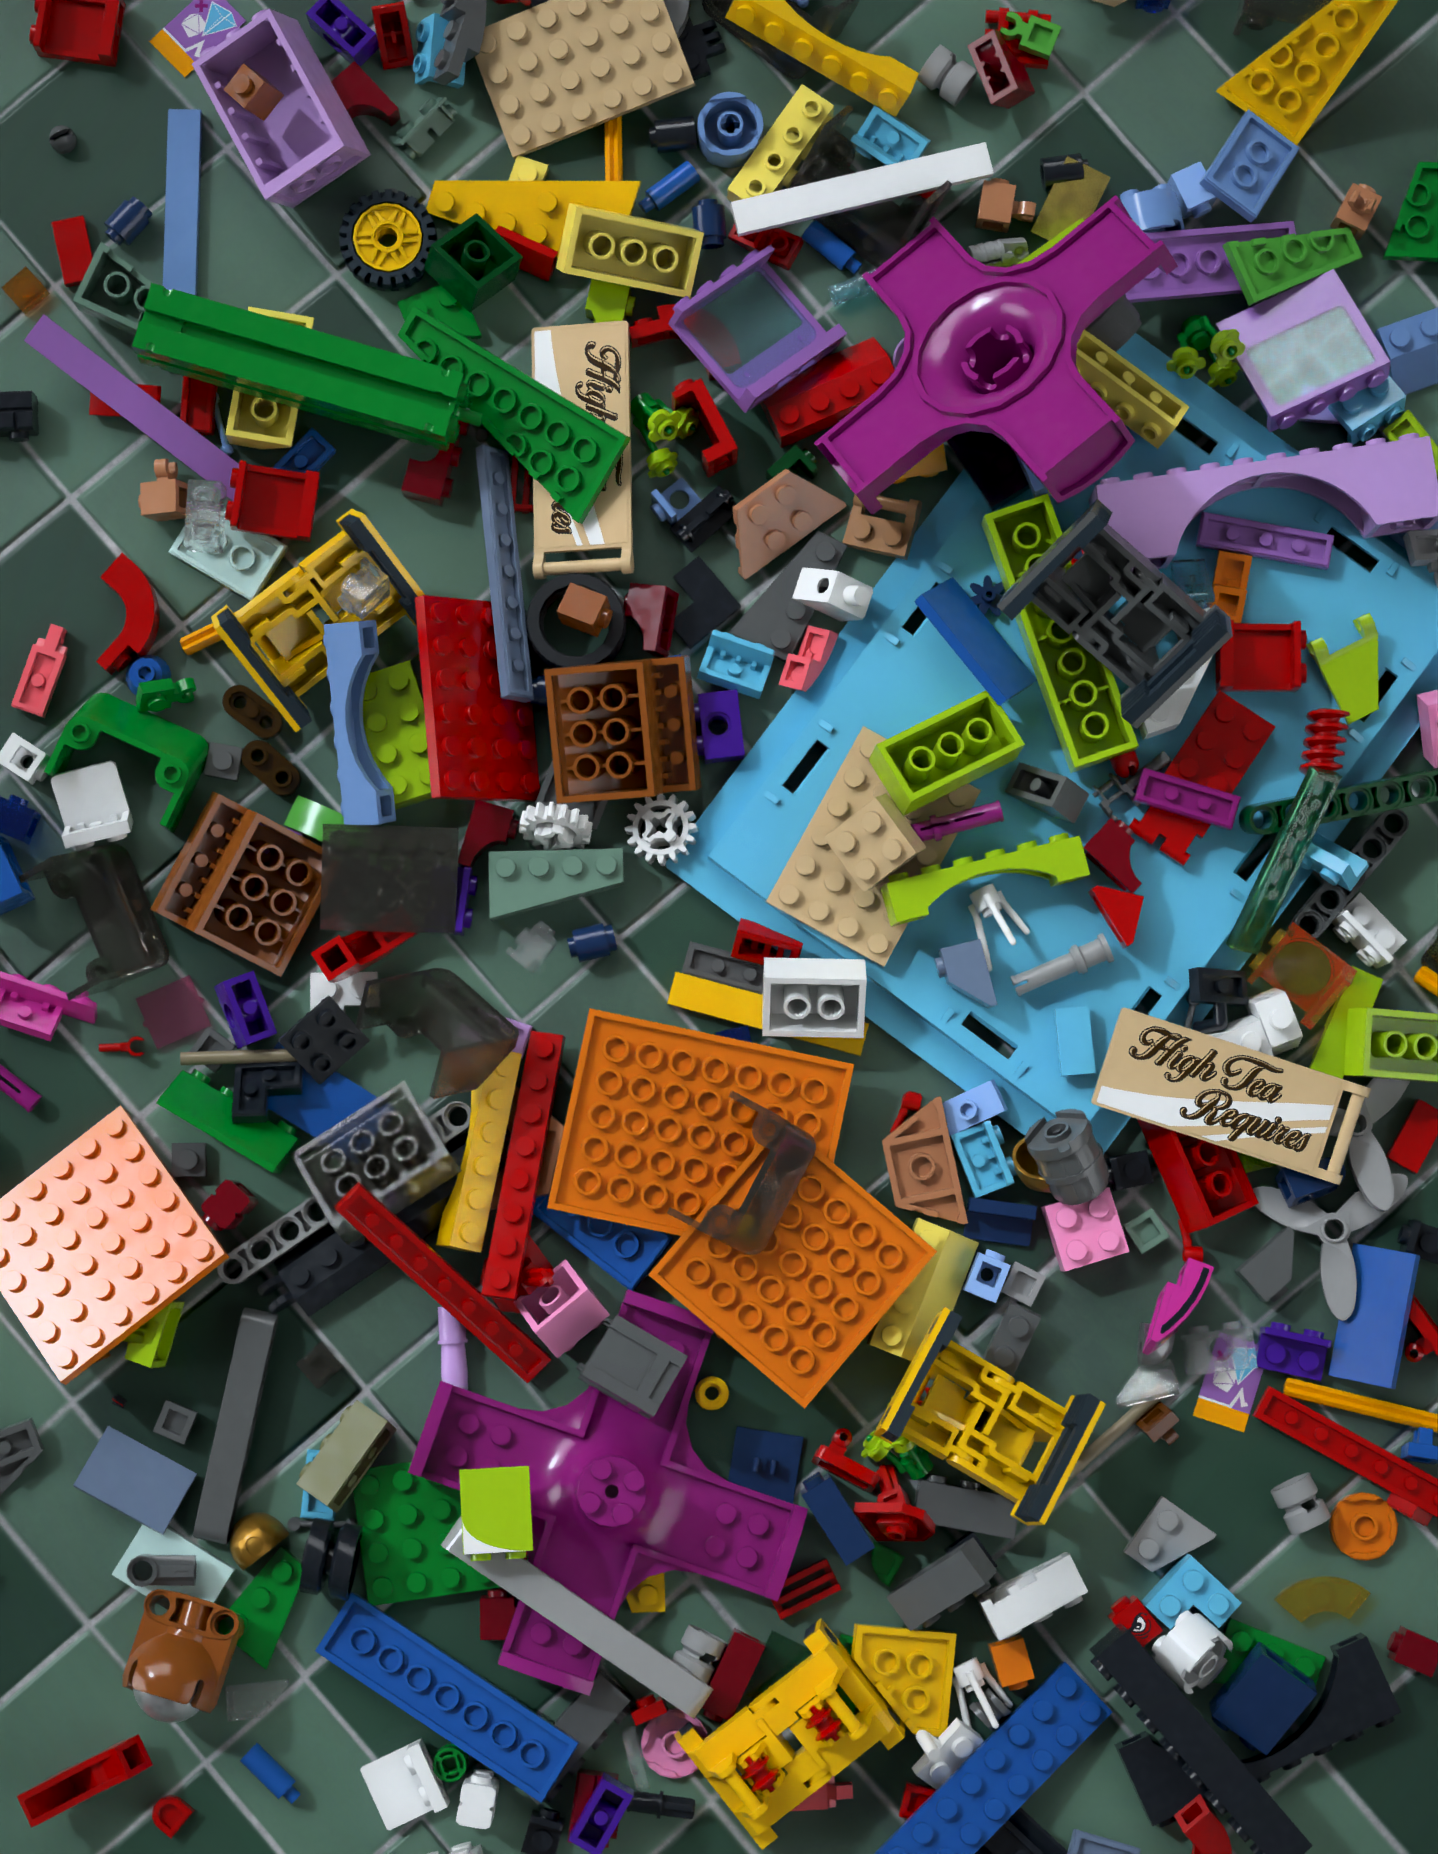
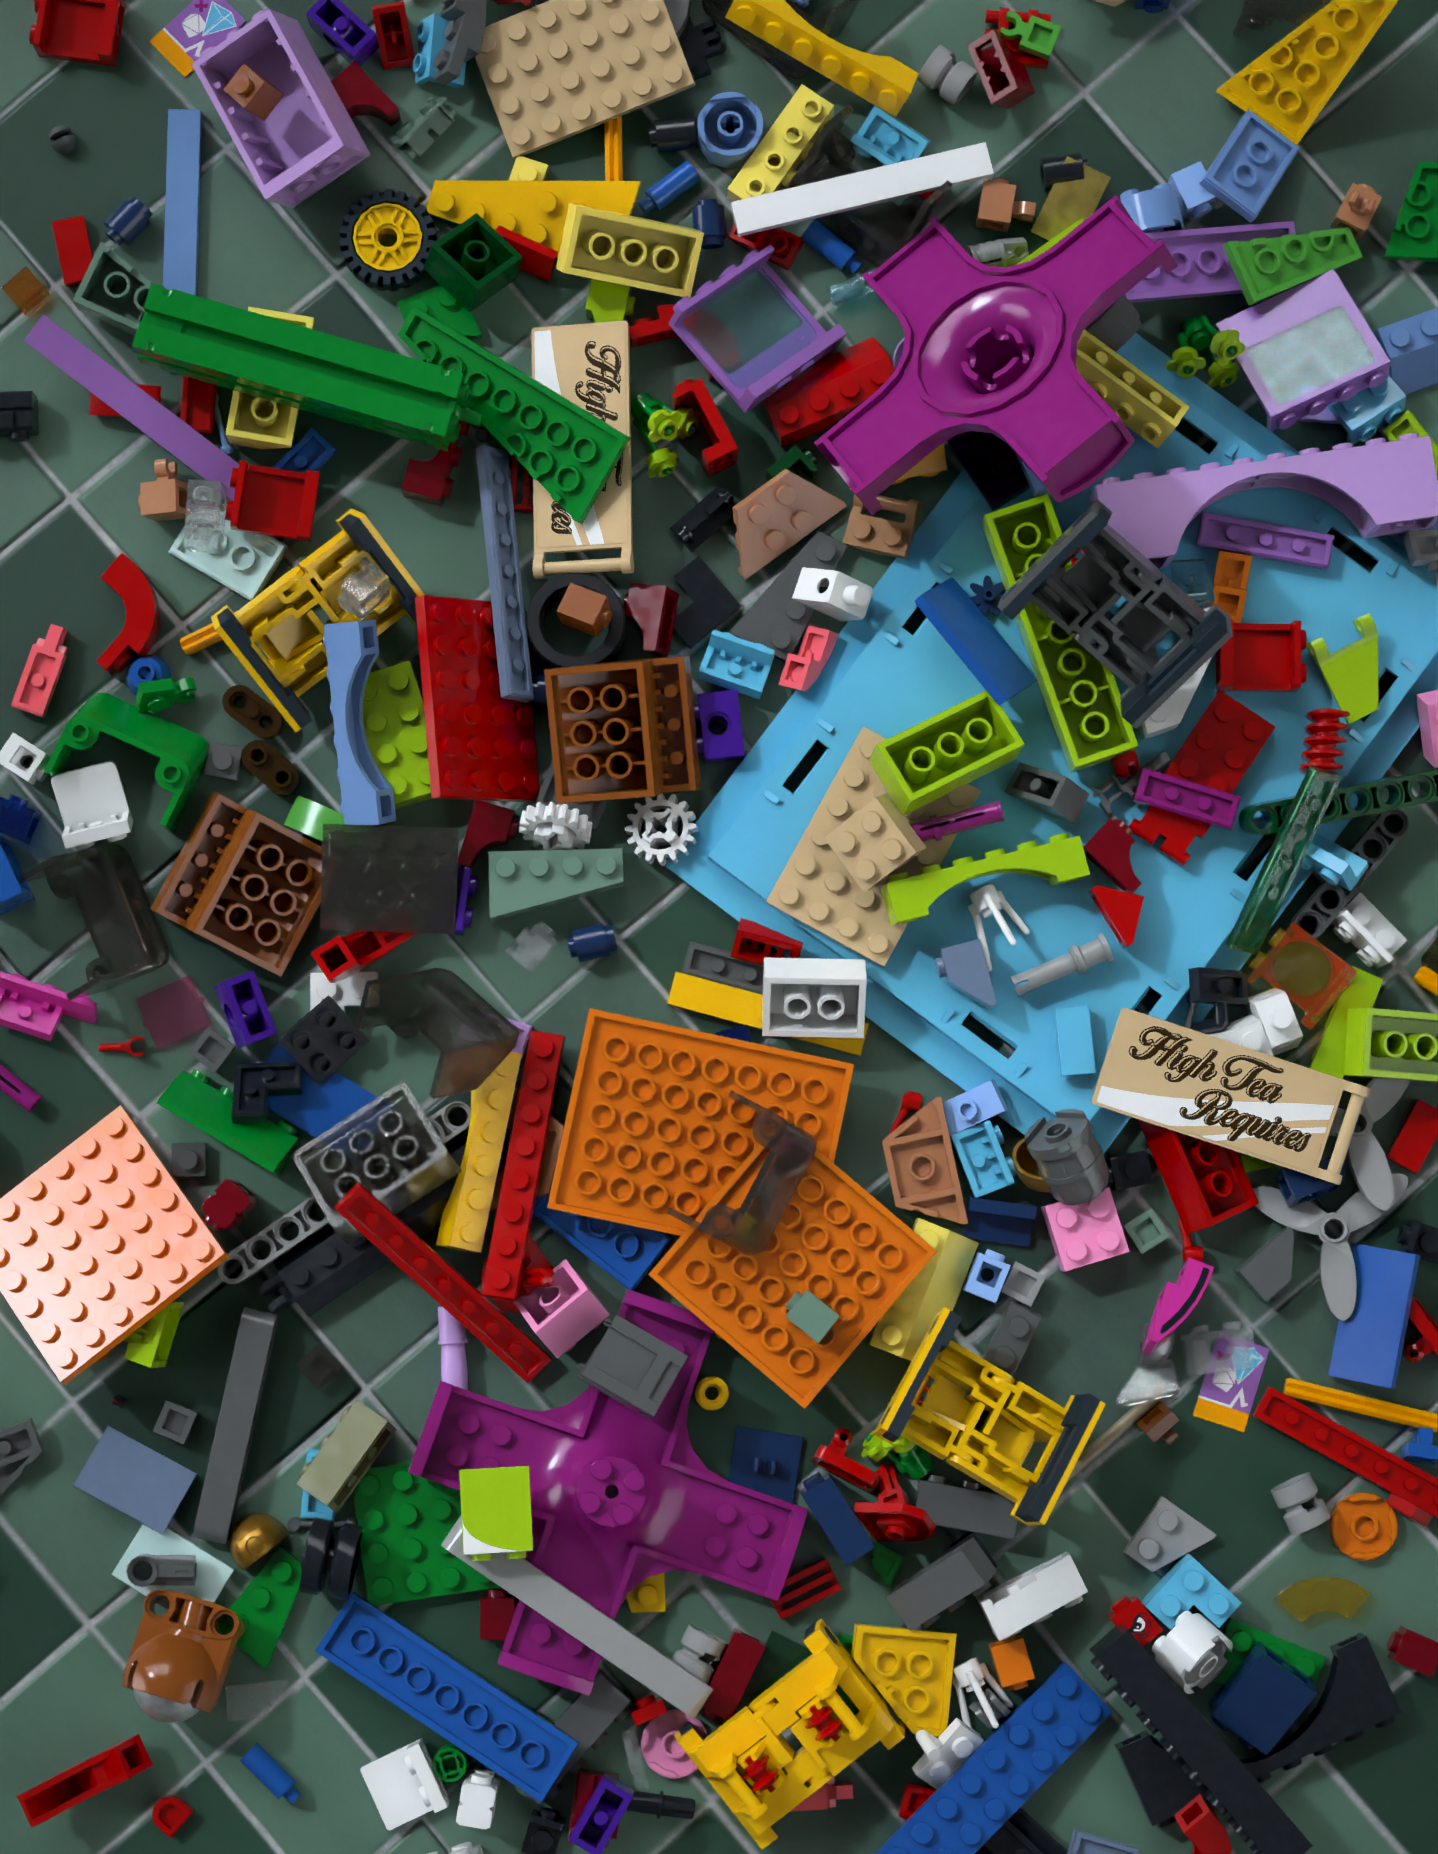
(235, 1057): dark tan bar -> none
(661, 502): medium blue bracket -> none
(810, 1314): none -> sand green brick
(1292, 1352): dark purple bracket -> none

